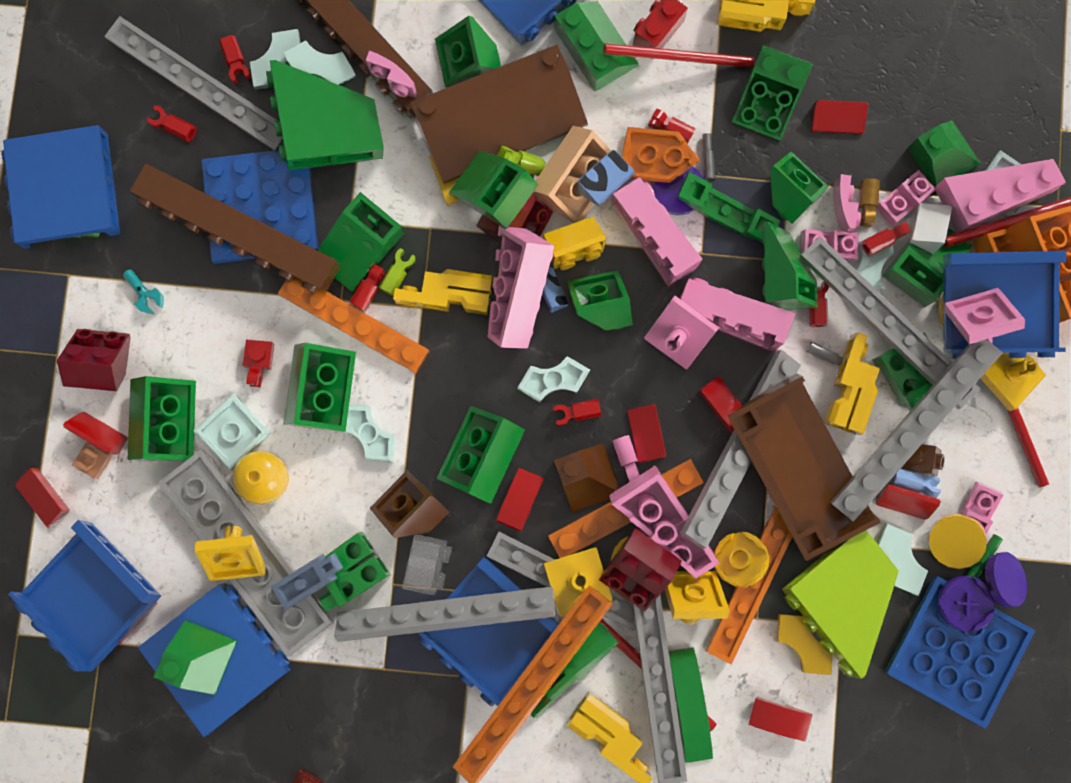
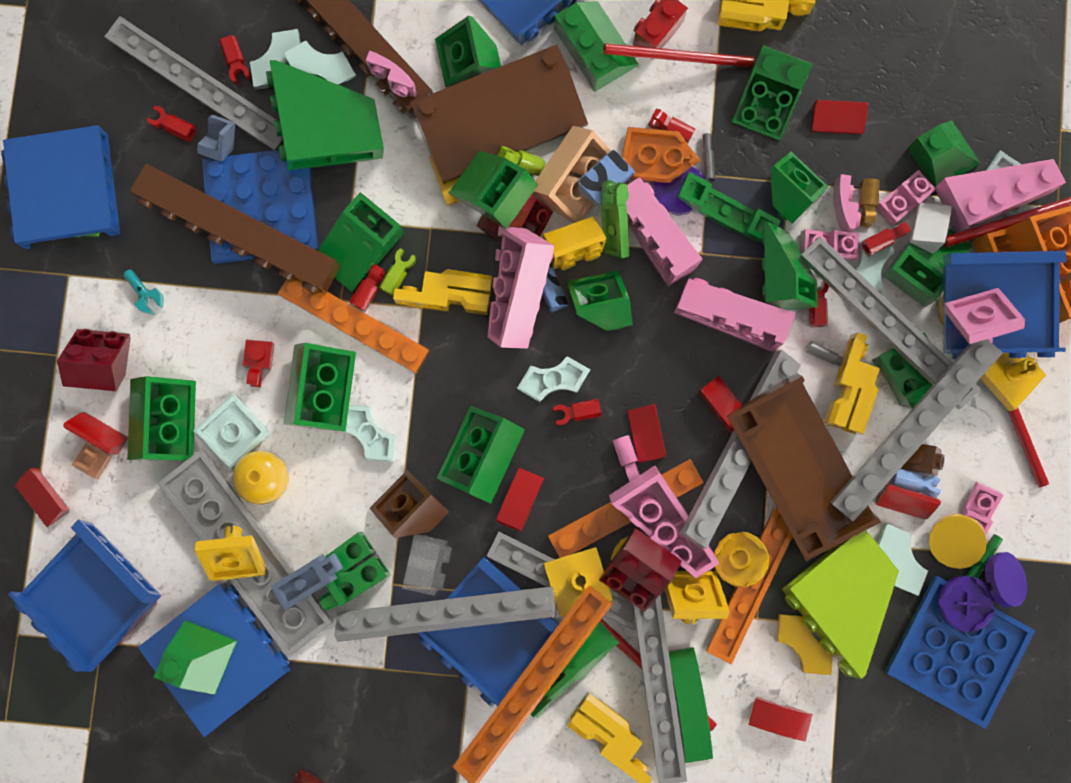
(219, 139): none -> sand blue panel
(586, 477): reddish brown slope -> none
(615, 218): none -> bright green hinge
(681, 332): bright pink tile -> none

